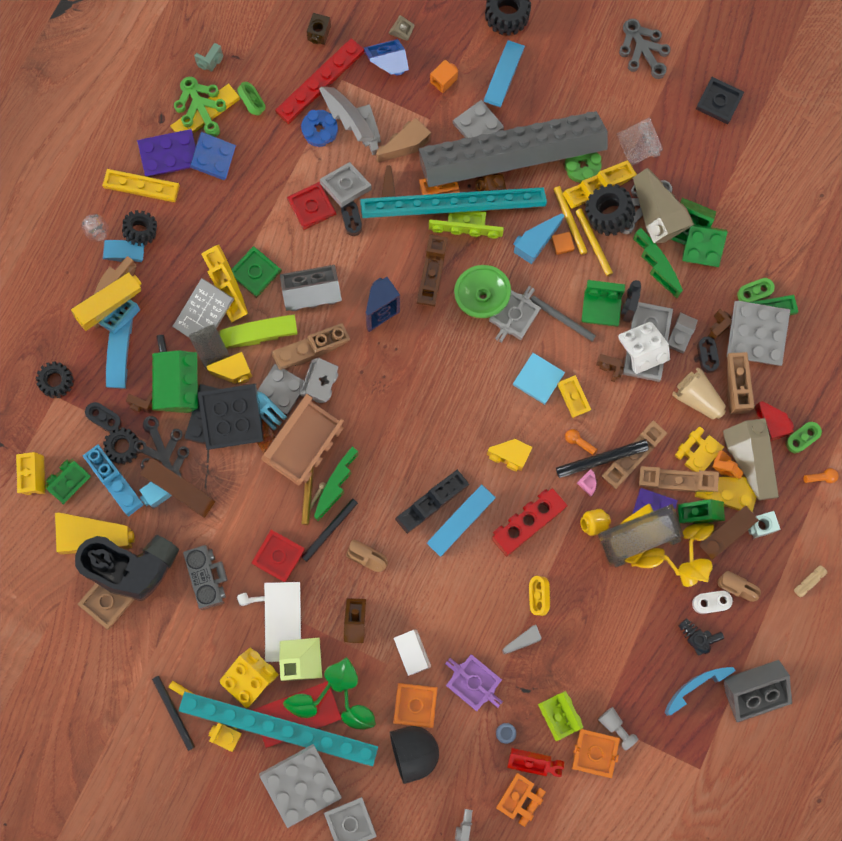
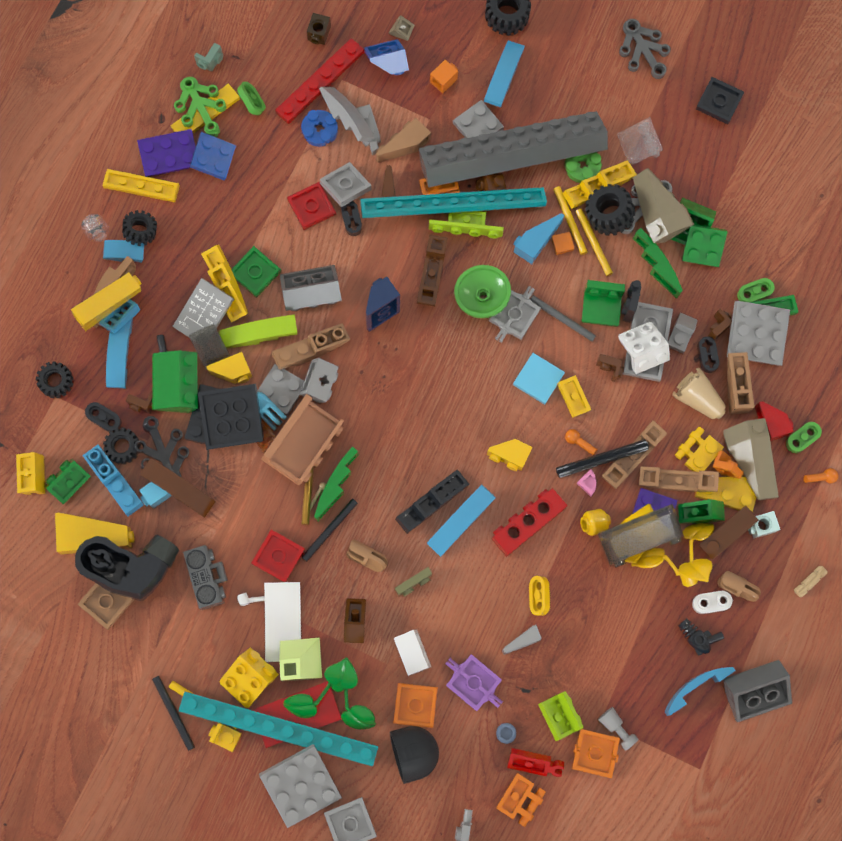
(420, 578): none -> olive plate

